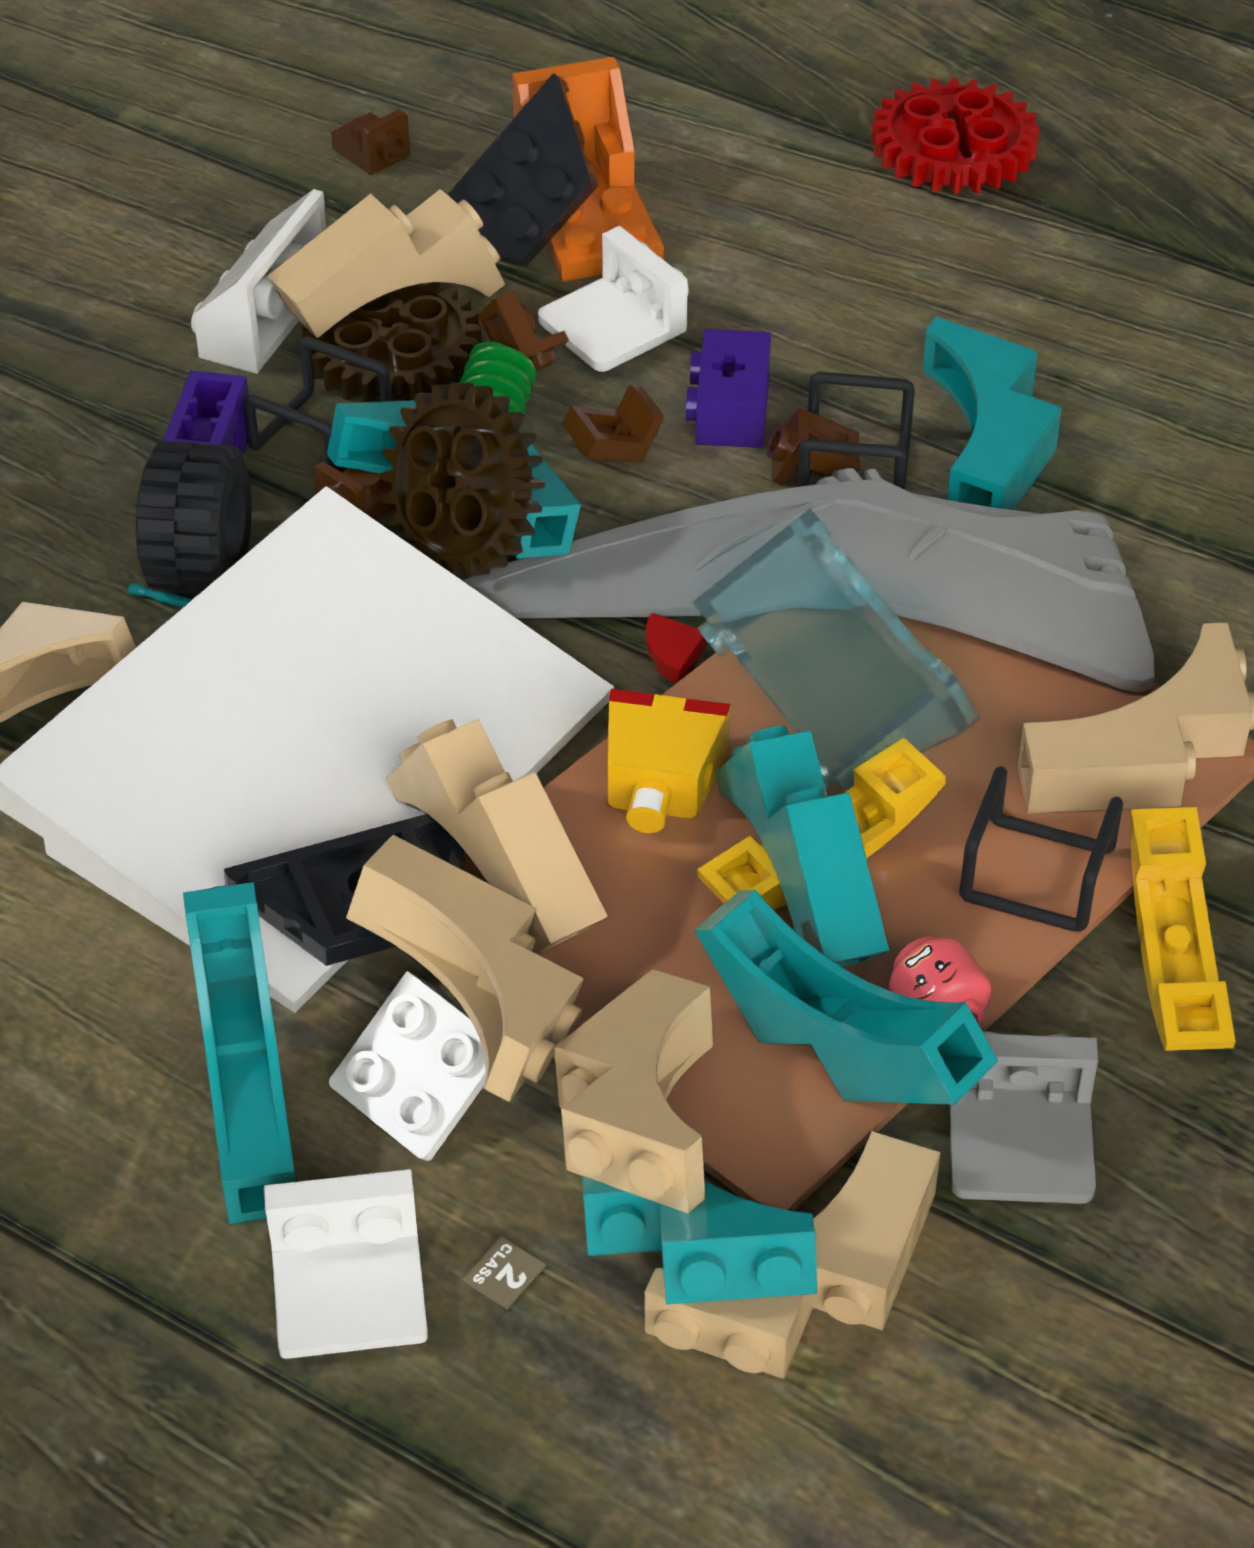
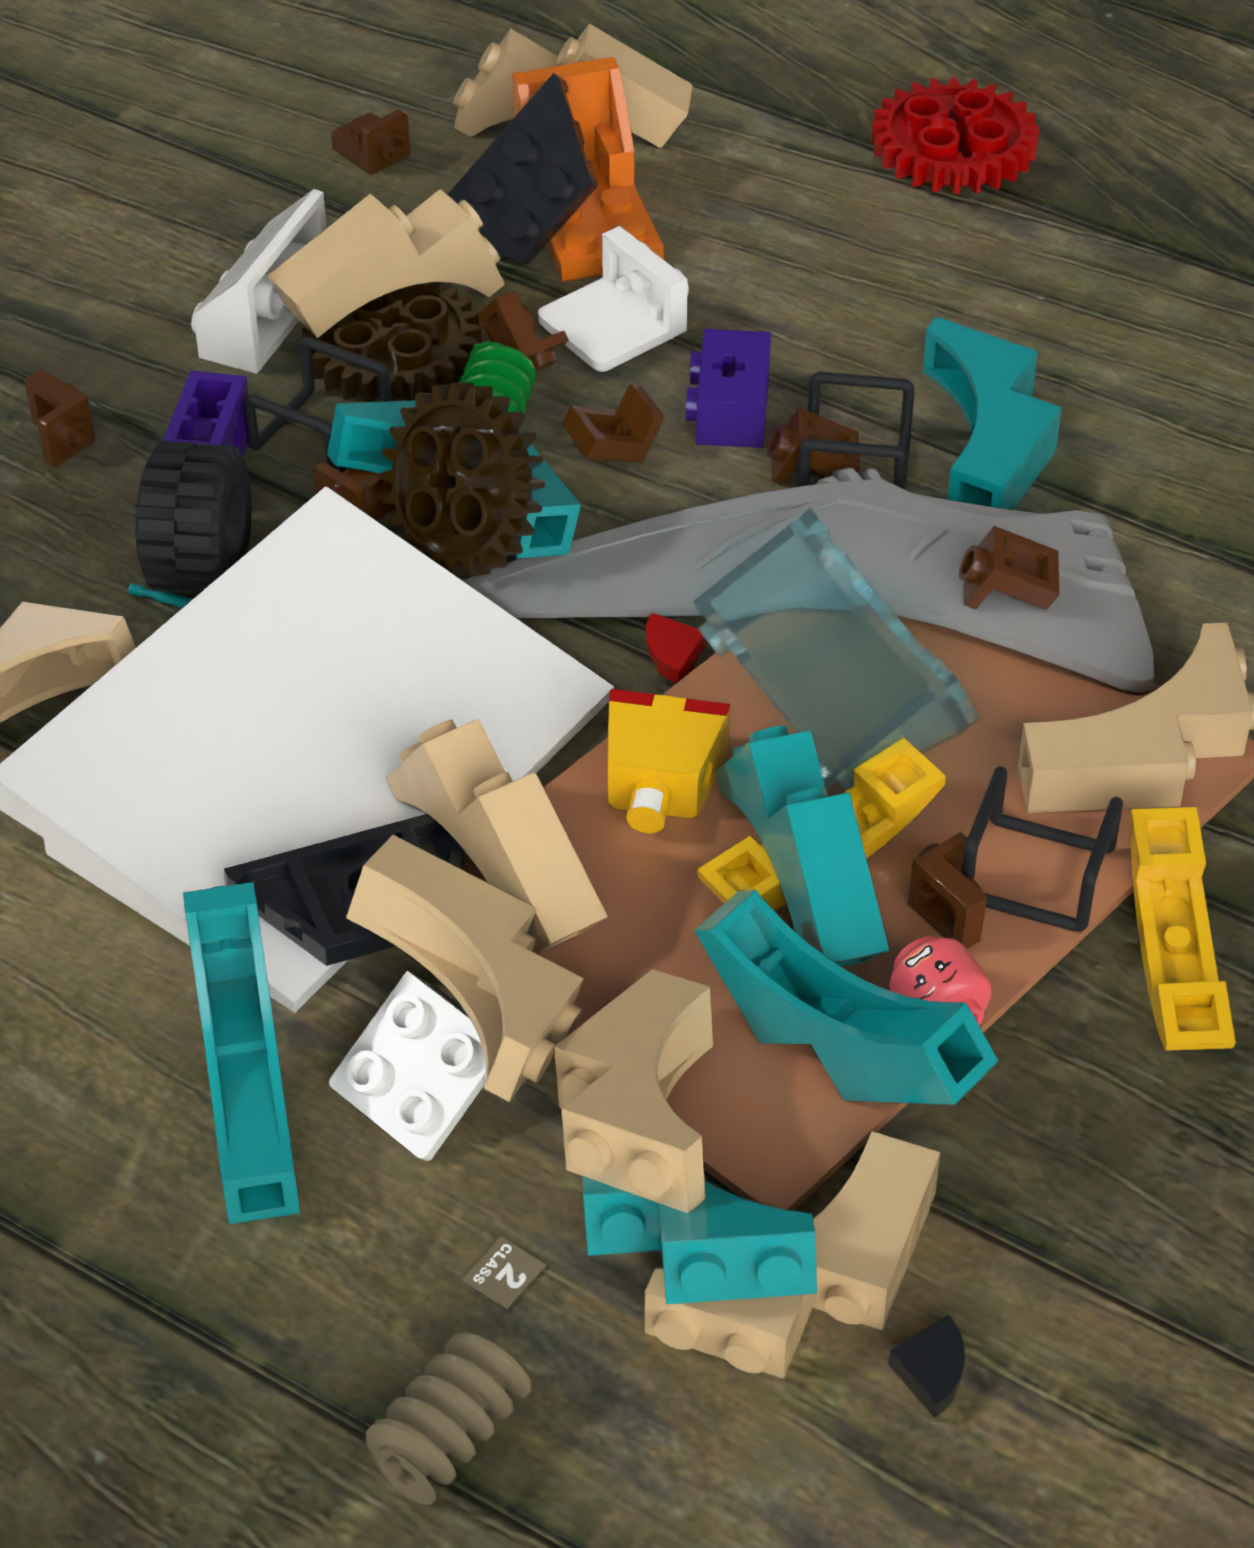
(60, 415): none -> reddish brown bracket
(346, 1264): white bracket -> none
(442, 1411): none -> dark tan piece
(653, 95): none -> tan arch
(931, 1364): none -> black tile
(945, 895): none -> reddish brown bracket
(1011, 567): none -> reddish brown bracket
(1027, 1123): light grey bracket -> none

